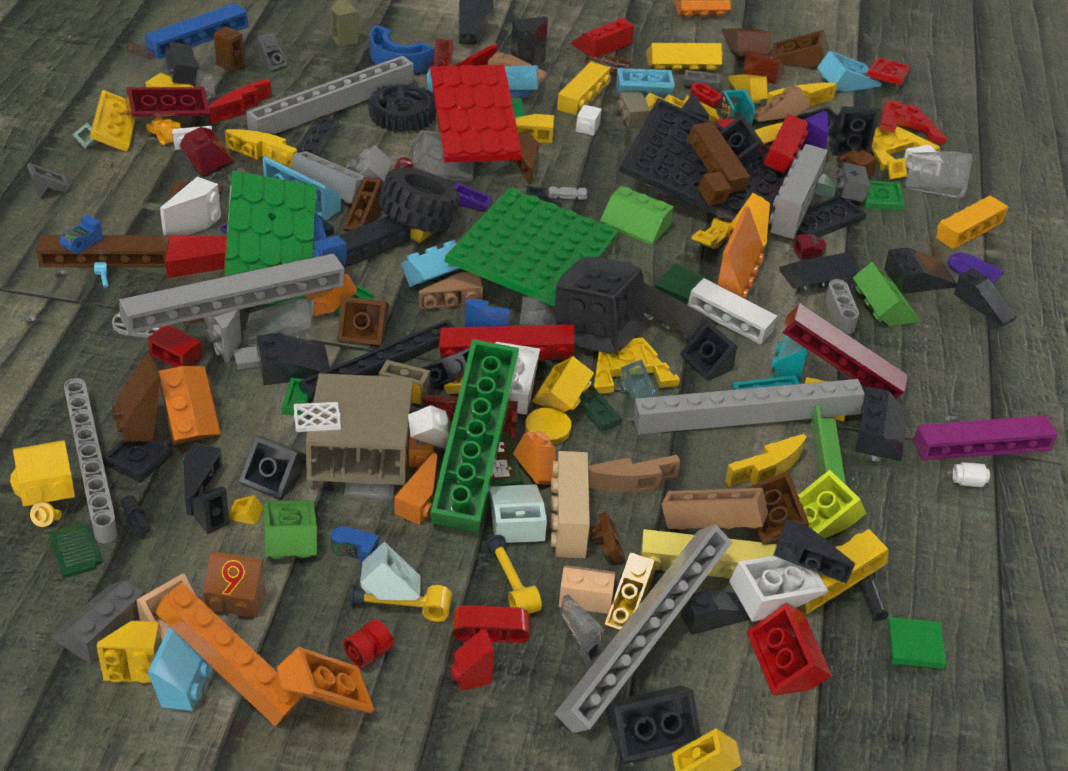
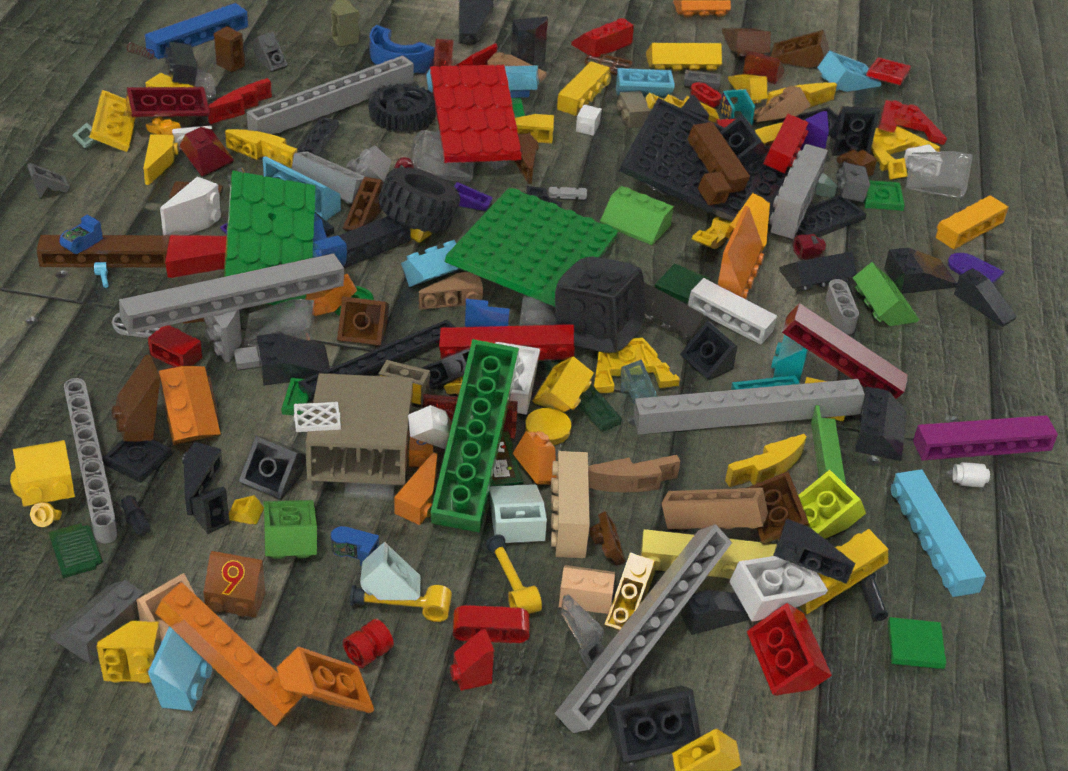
(159, 156): none -> yellow slope
(938, 533): none -> medium azure brick

